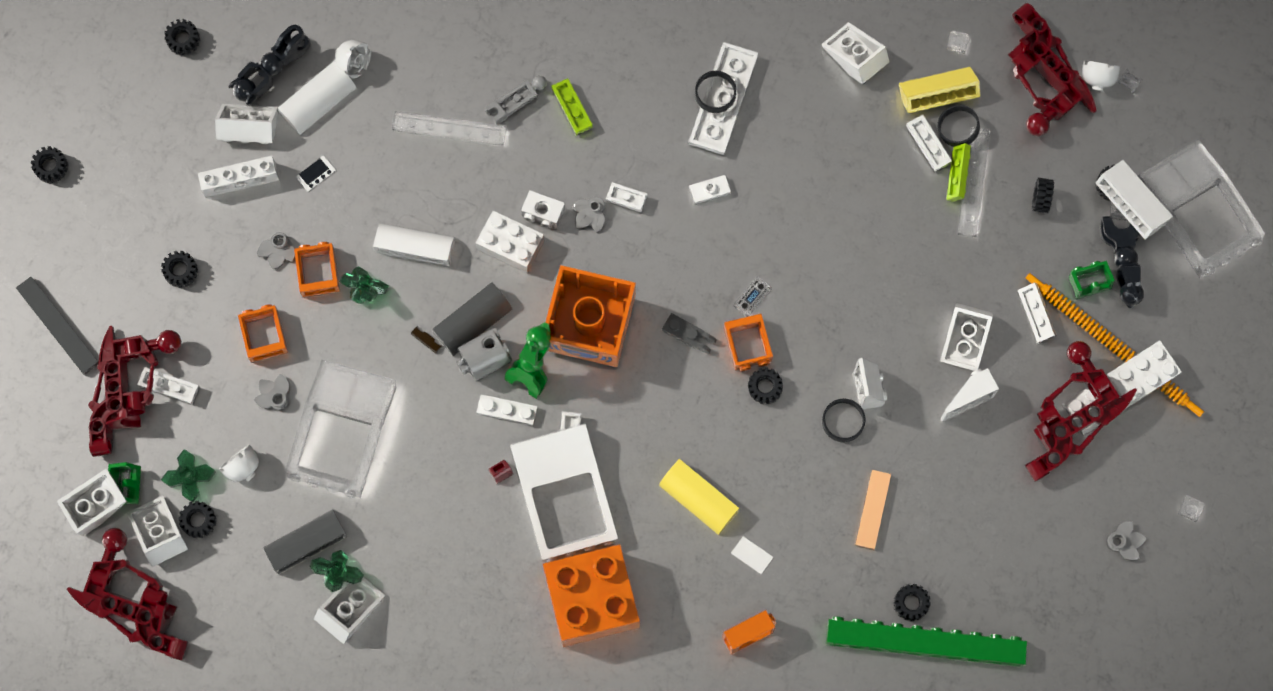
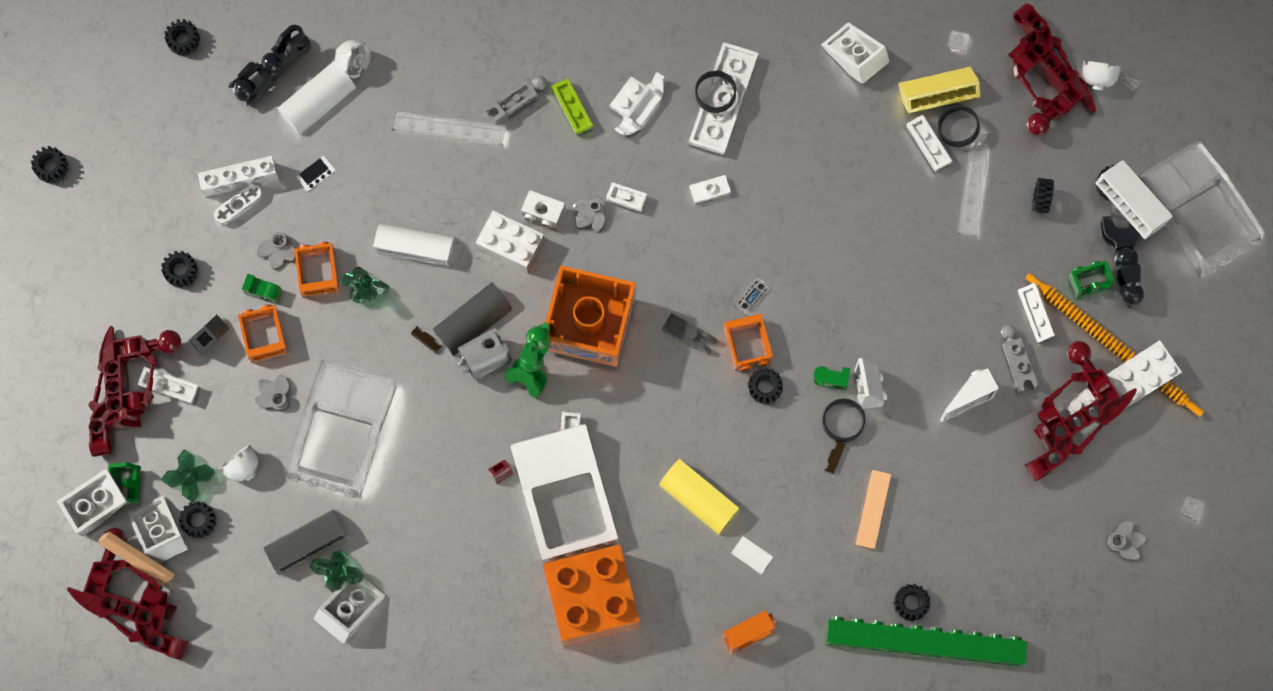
(57, 325): dark grey tile -> none
(135, 557): none -> light nougat tile
(208, 334): none -> dark grey slope
(237, 212): none -> white beam
(246, 123): white slope -> none
(261, 289): none -> green leg
(507, 410): white plate -> none
(637, 103): none -> white plate
(831, 379): none -> green leg
(834, 457): none -> dark brown piece
(958, 172): lime plate -> none
(966, 337): white slope -> none
(1018, 360): none -> light grey plate

